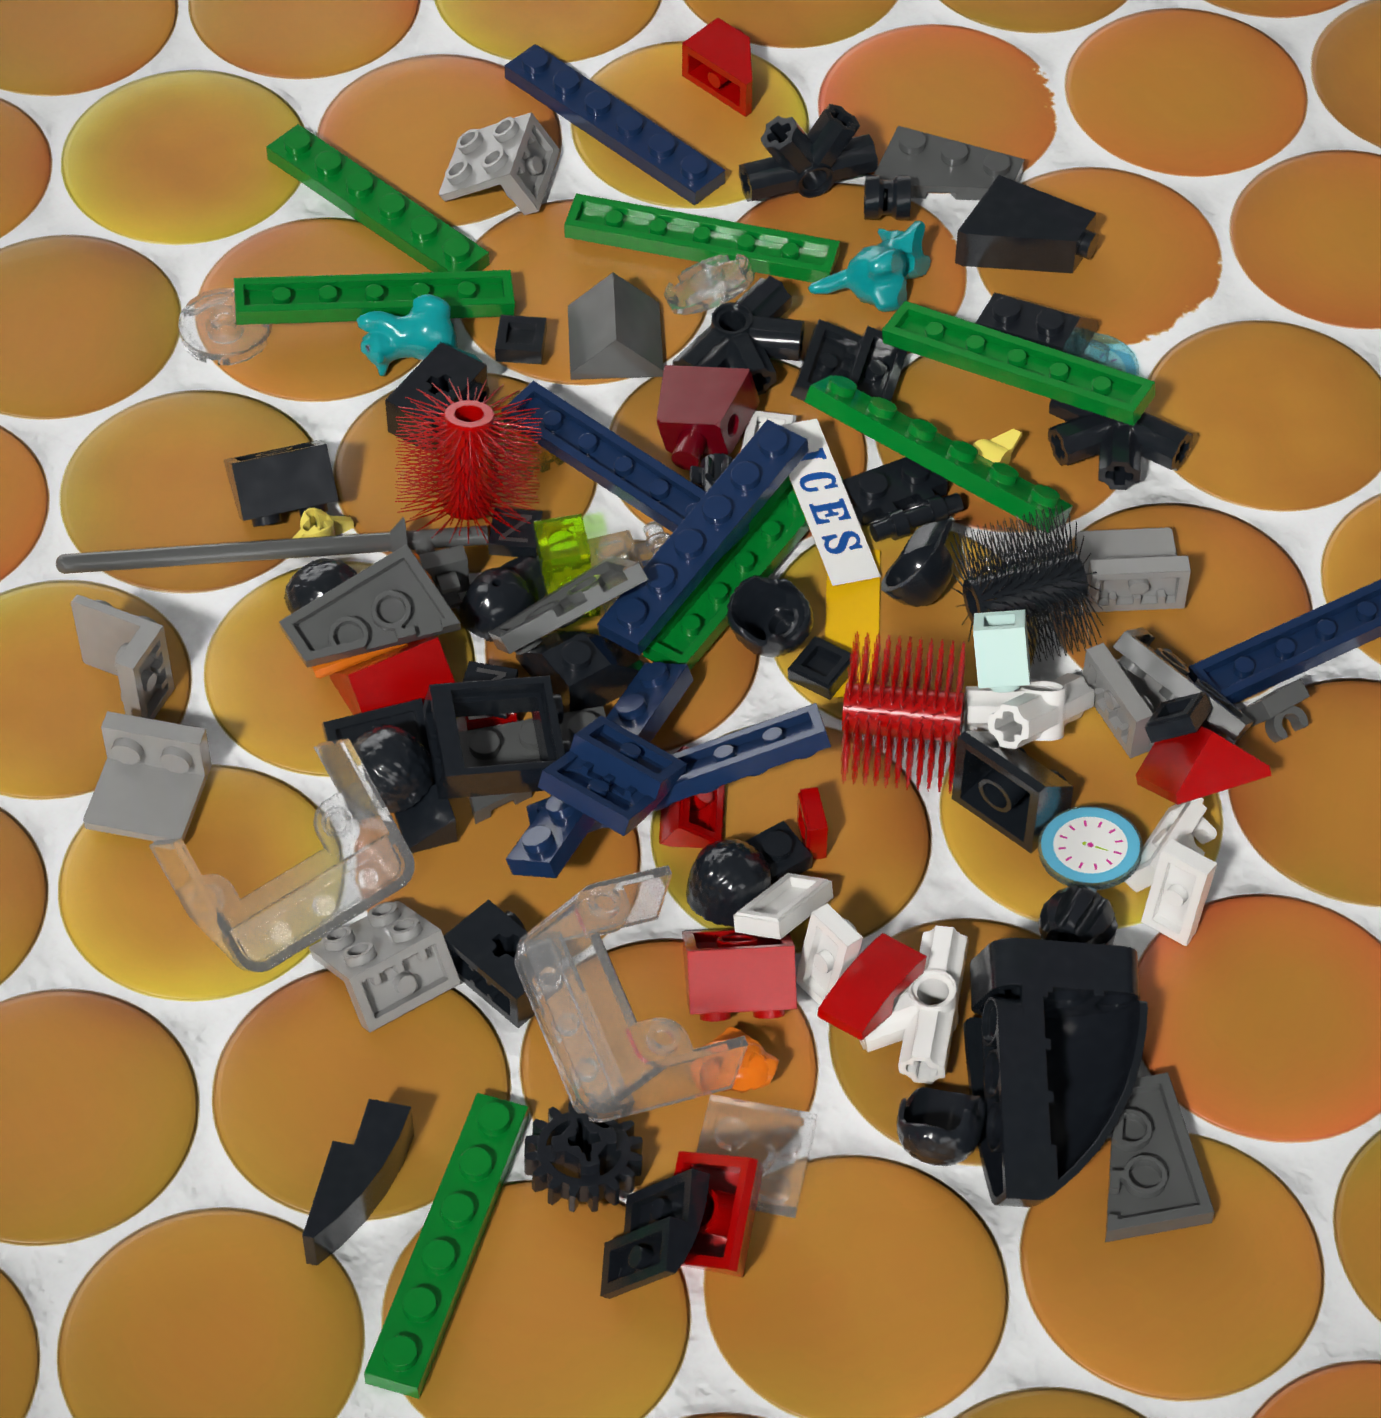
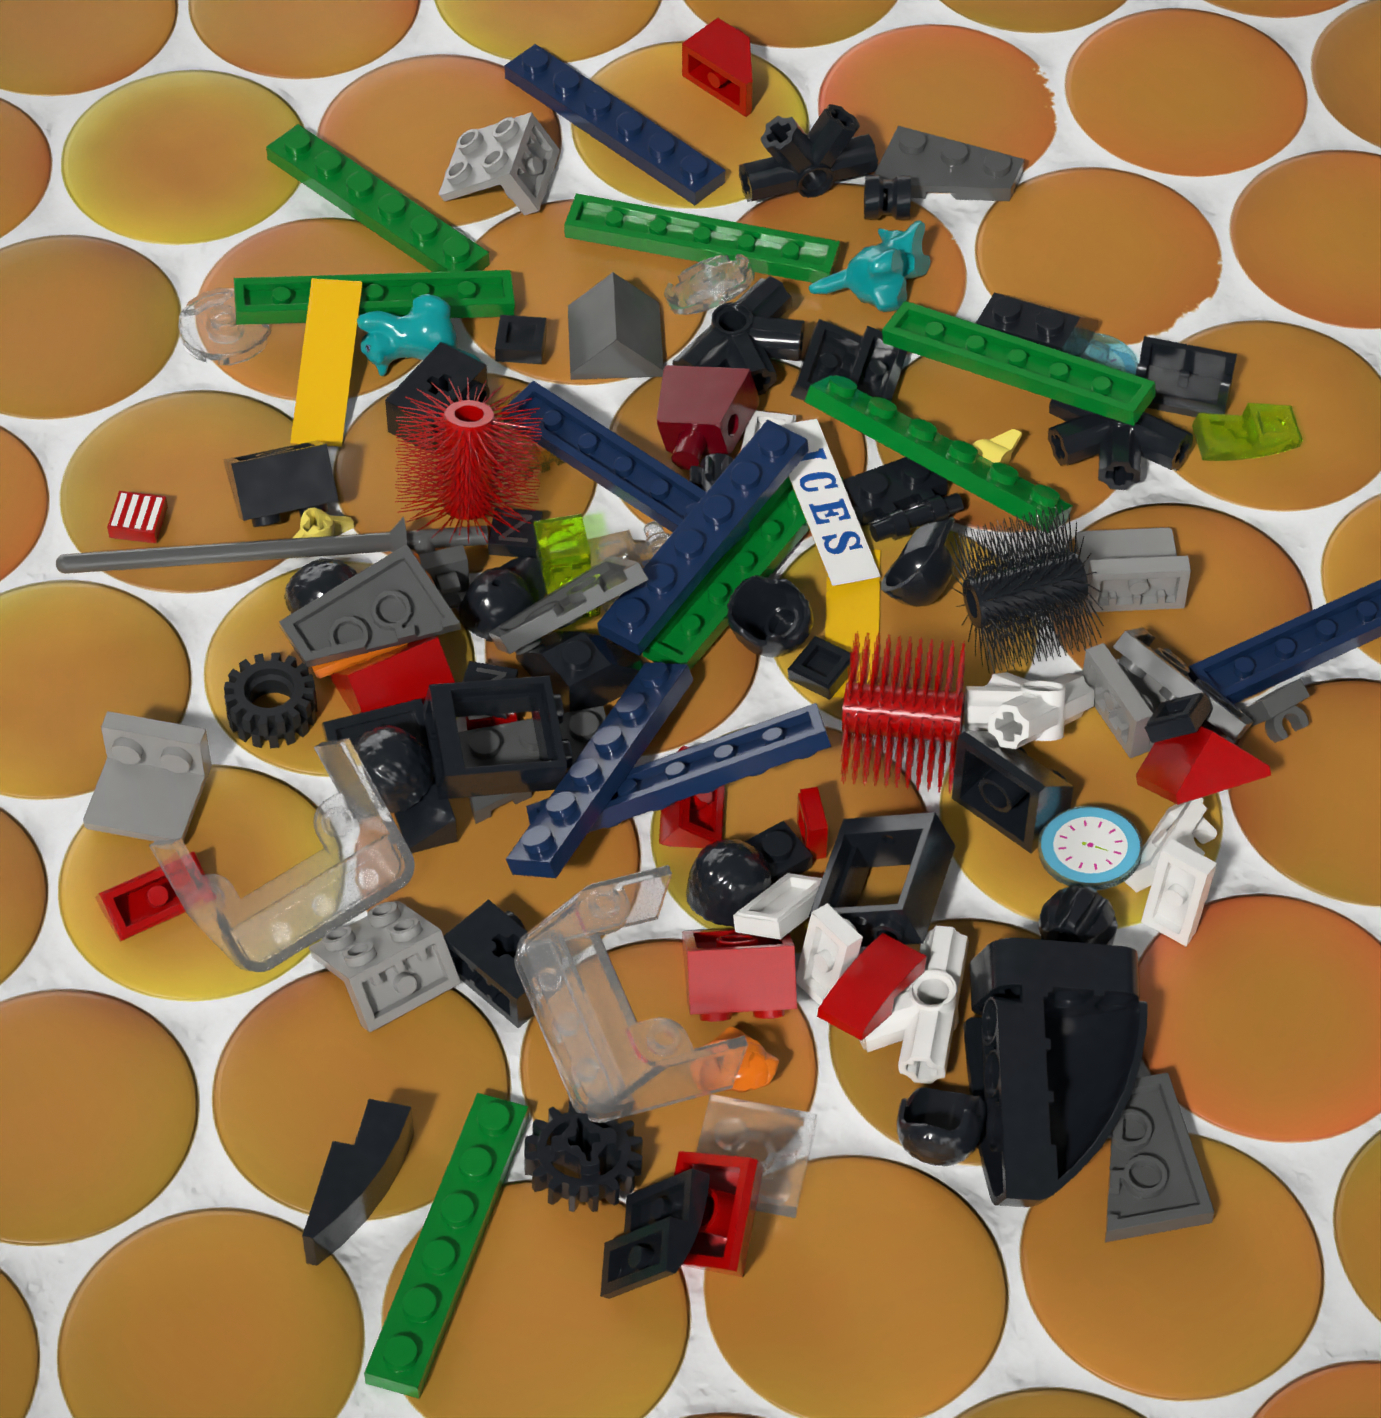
(128, 648): light grey bracket -> none
(137, 517): none -> red tile
(141, 902): none -> red slope
(267, 678): none -> black tyre
(326, 362): none -> yellow sticker
(612, 775): dark blue slope -> none
(862, 844): none -> black window
(1001, 650): light aqua brick -> none
(1025, 231): black slope -> none
(1186, 376): none -> black hinge
(1255, 434): none -> clear neon green slope

